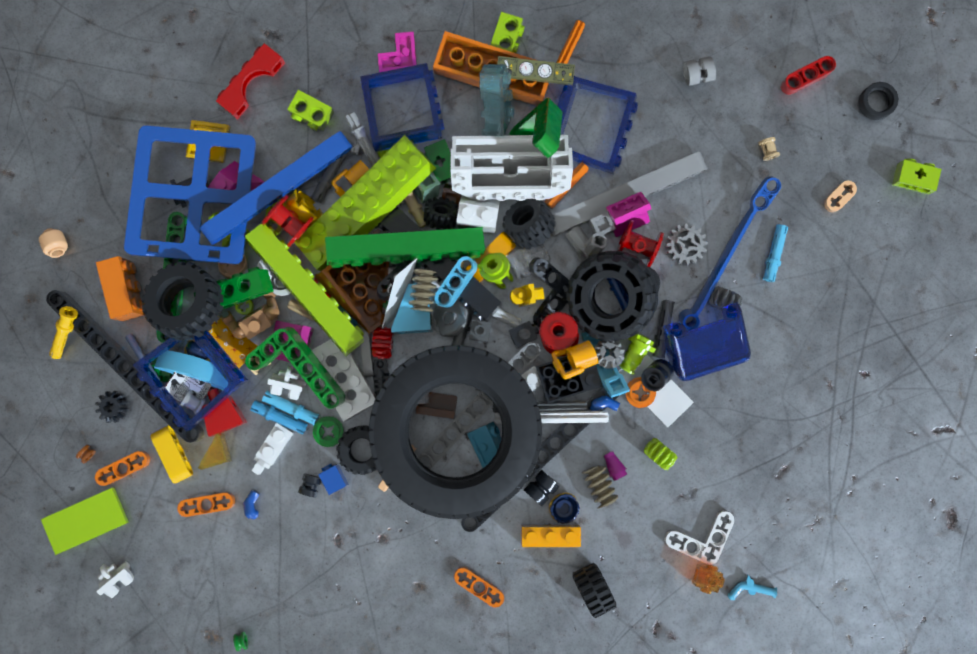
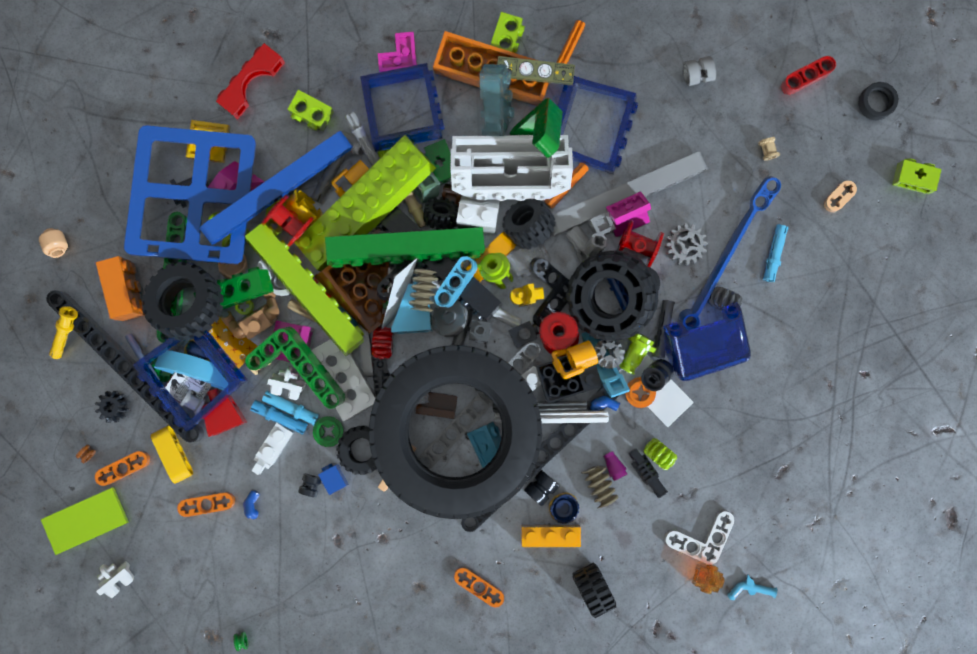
(217, 453): clear yellow slope -> none
(647, 472): none -> black hinge

